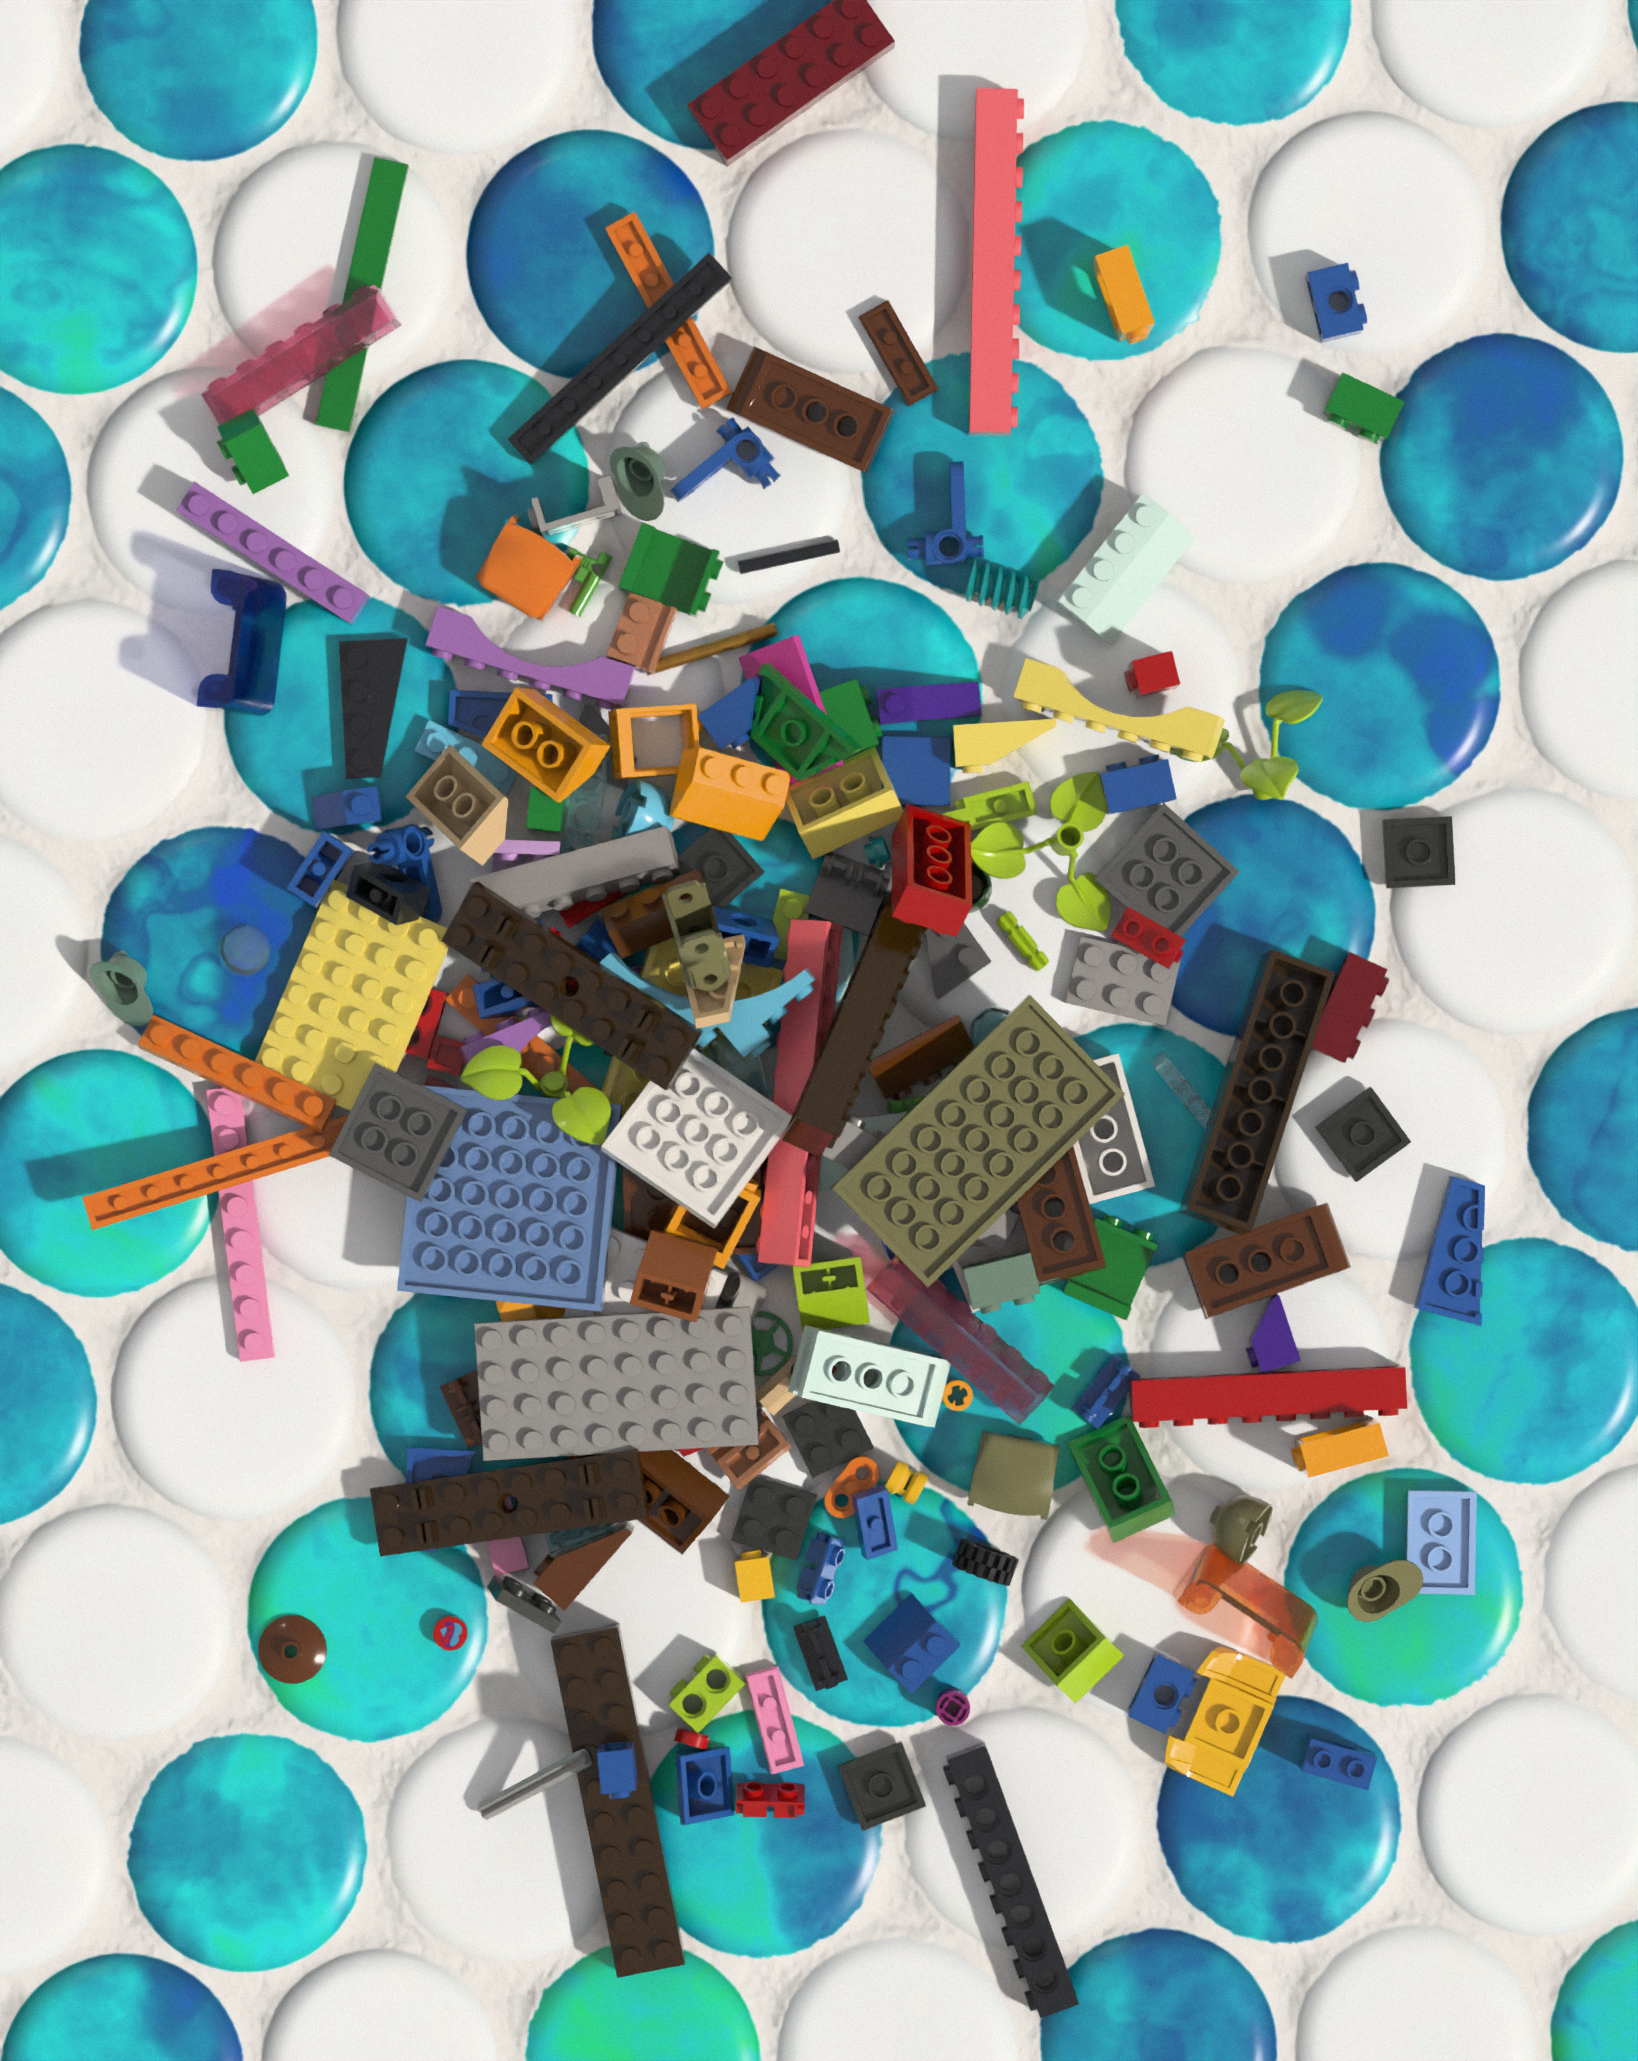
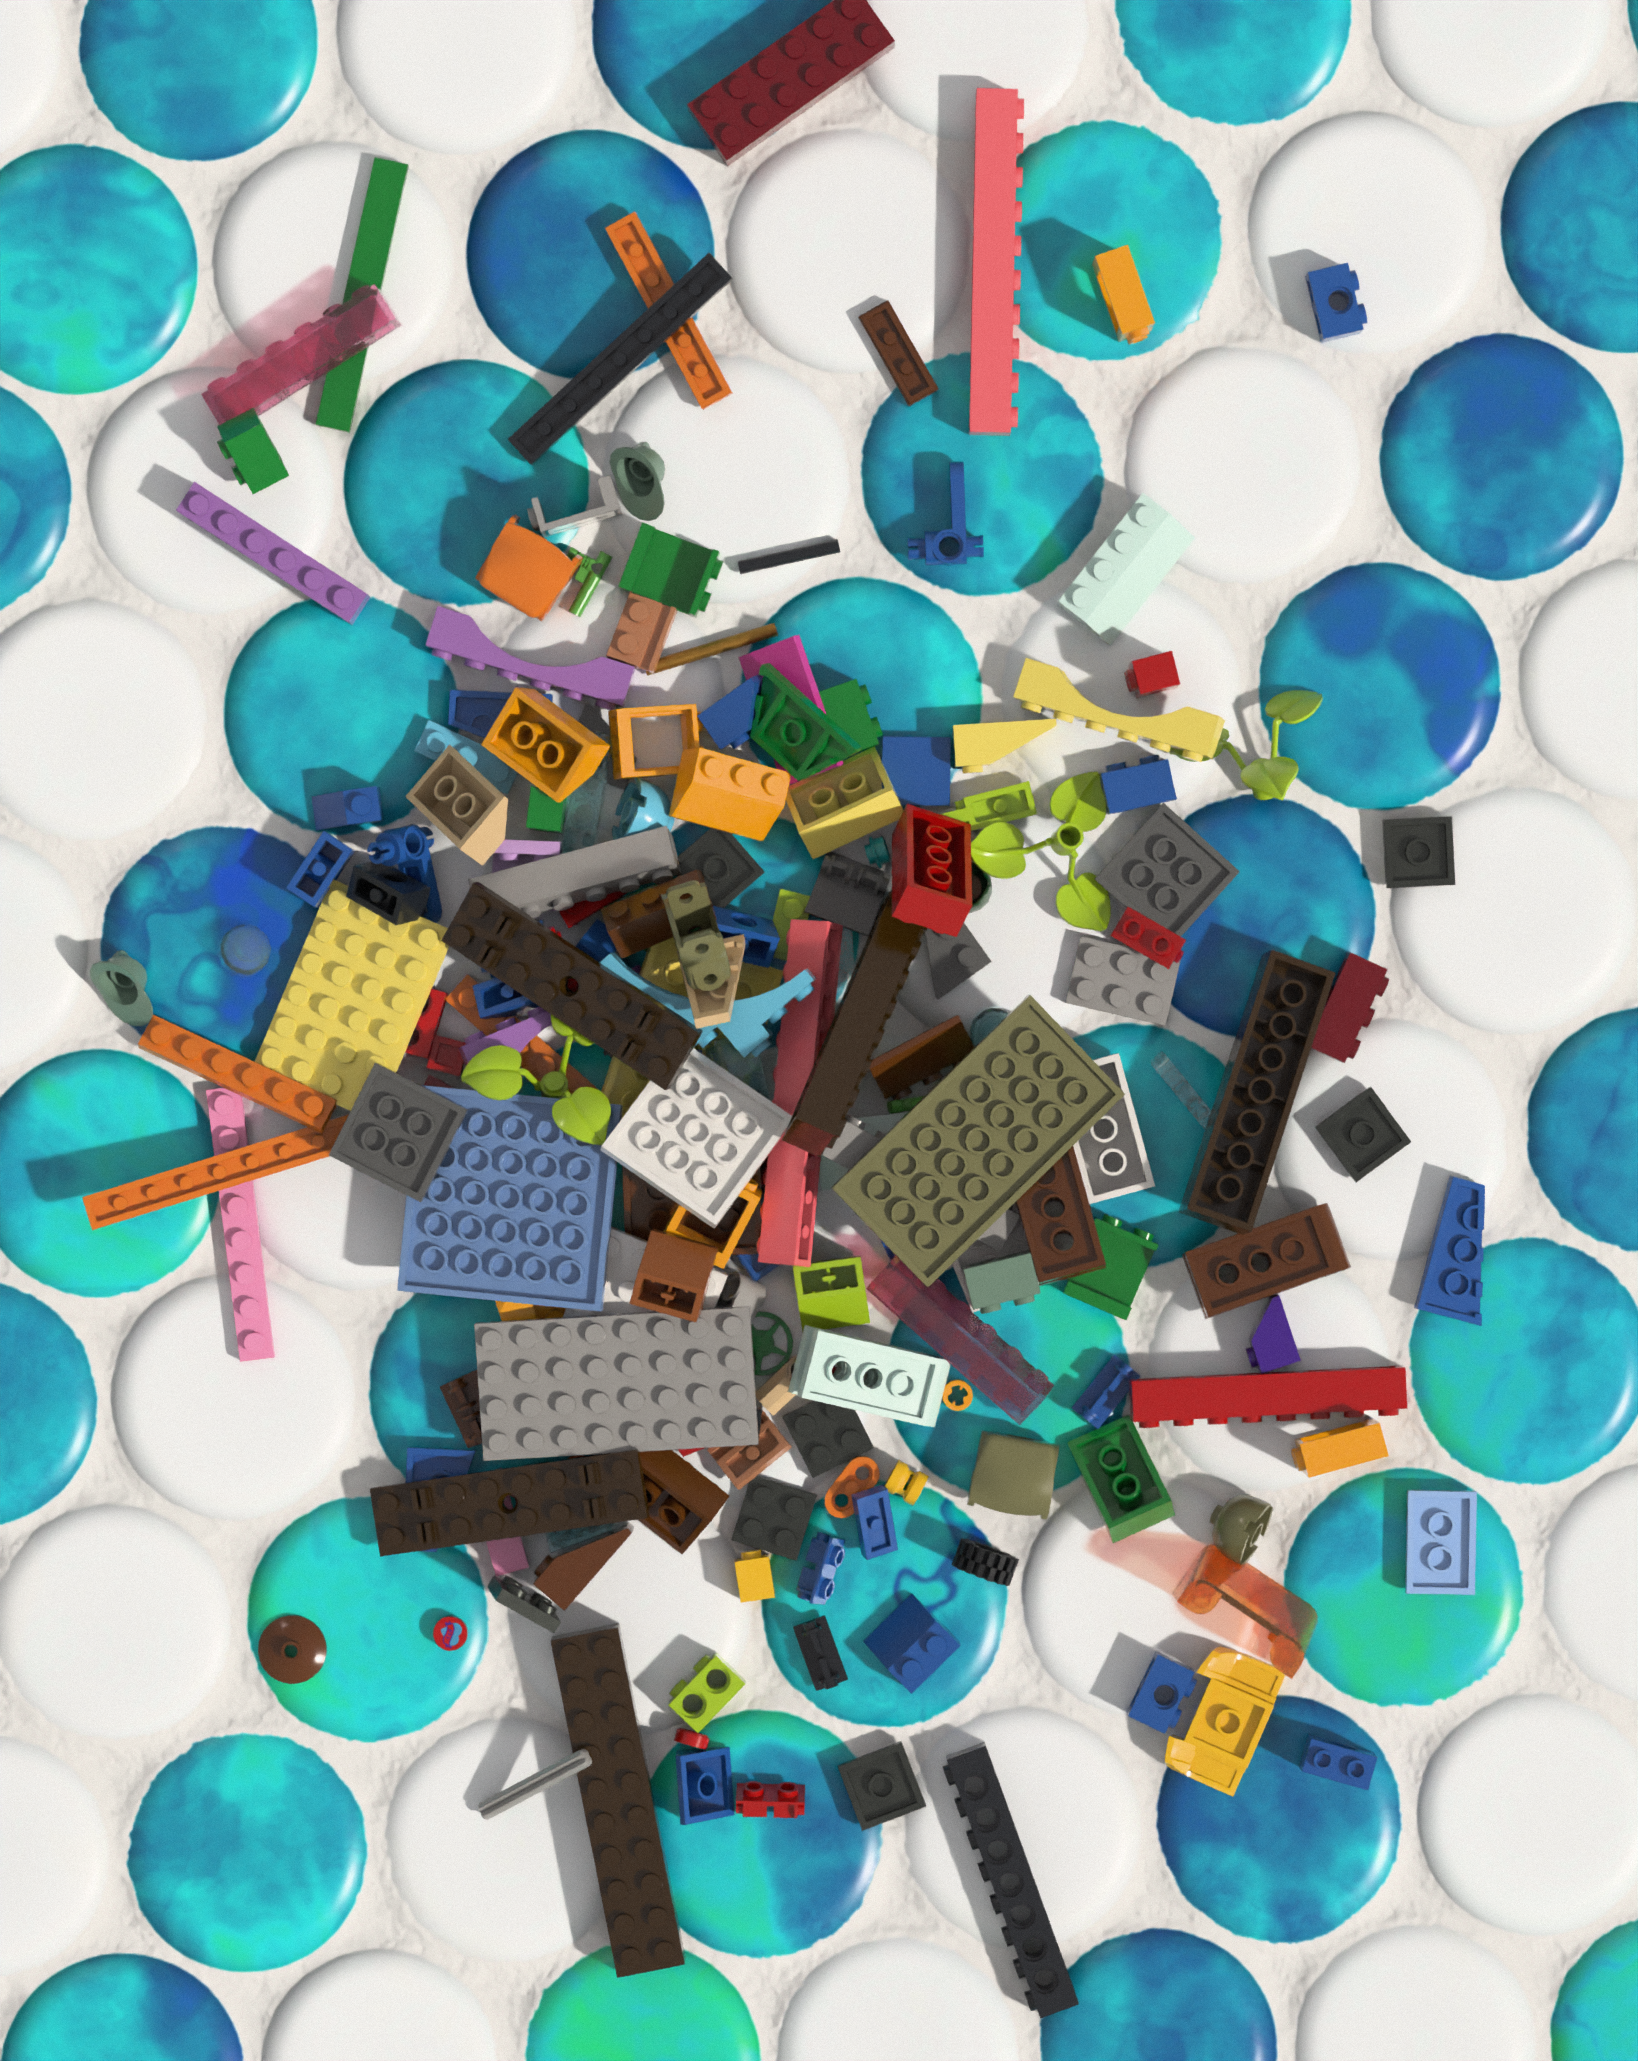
(254, 649): clear blue windscreen -> none
(369, 695): black wing -> none
(617, 1769): blue brick -> none
(756, 467): blue piece -> none
(774, 1719): bright pink tile -> none
(780, 399): reddish brown hinge -> none
(928, 703): dark purple slope -> none
(956, 1703): magenta wheel -> none
(1001, 589): teal piece -> none
(1022, 941): lime axle -> none
(1072, 1651): lime slope -> none
(1362, 408): green brick -> none
(1382, 1589): olive piece -> none

